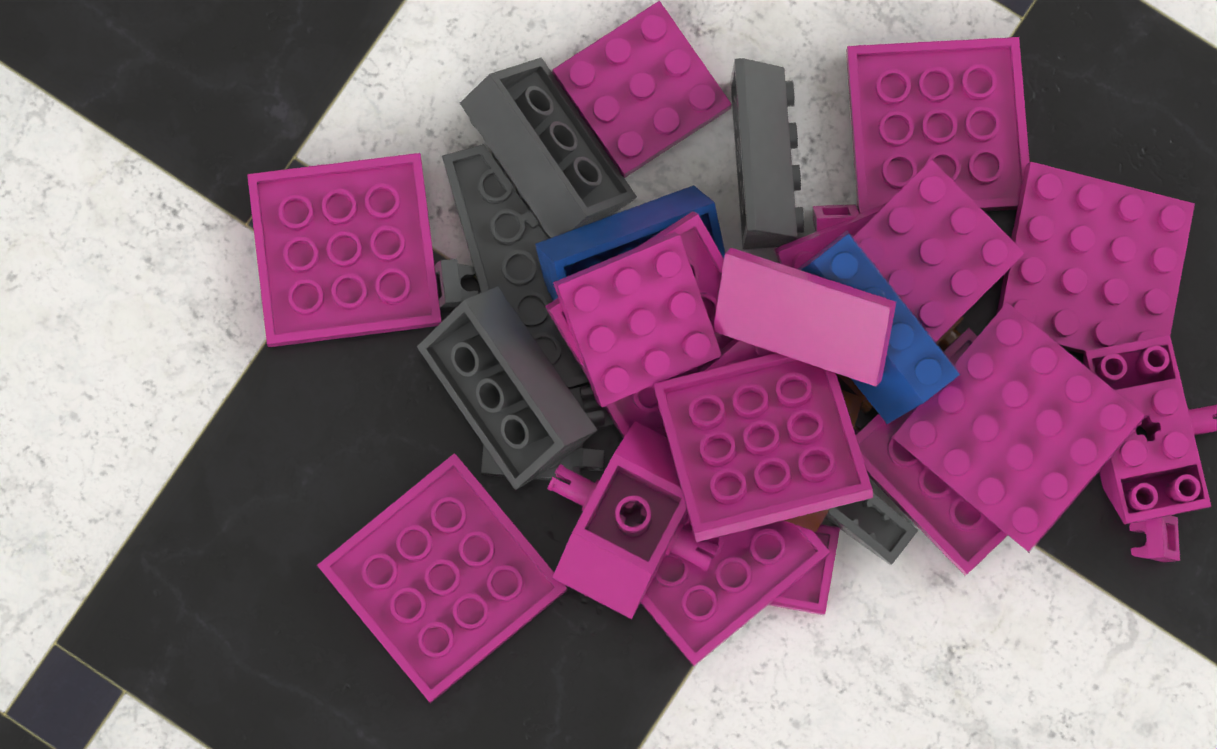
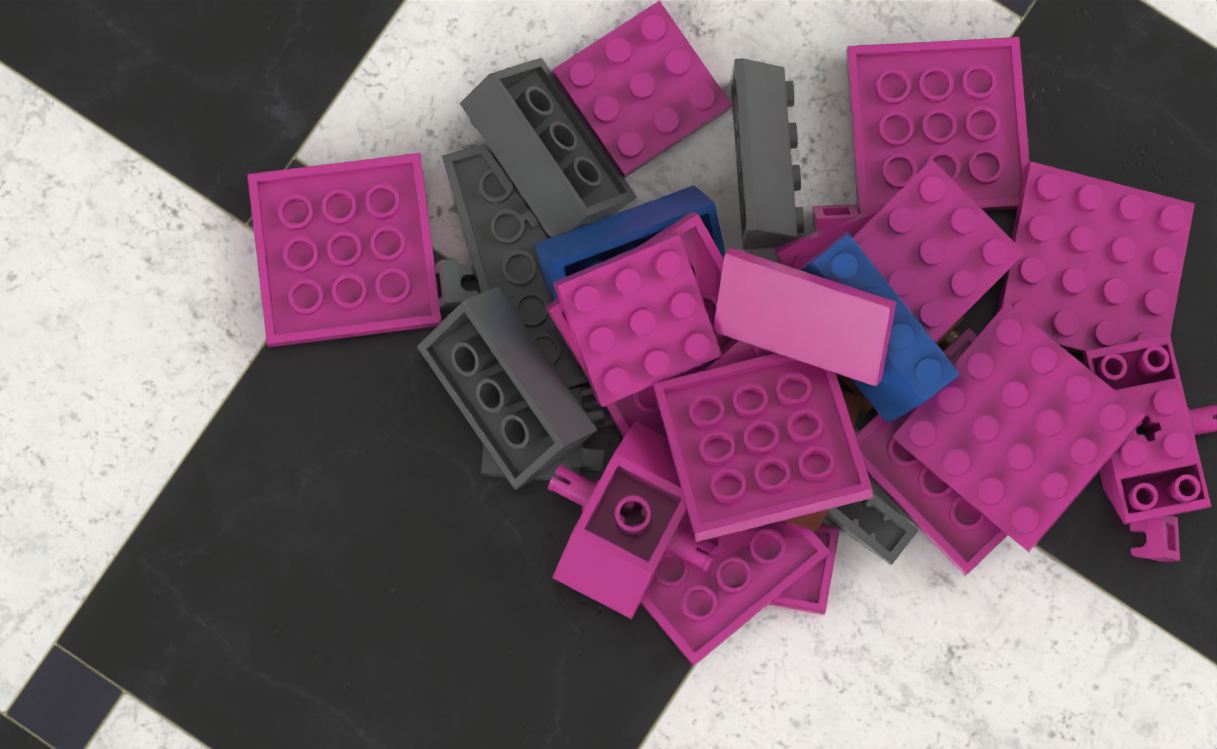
(442, 578): dark pink plate -> none

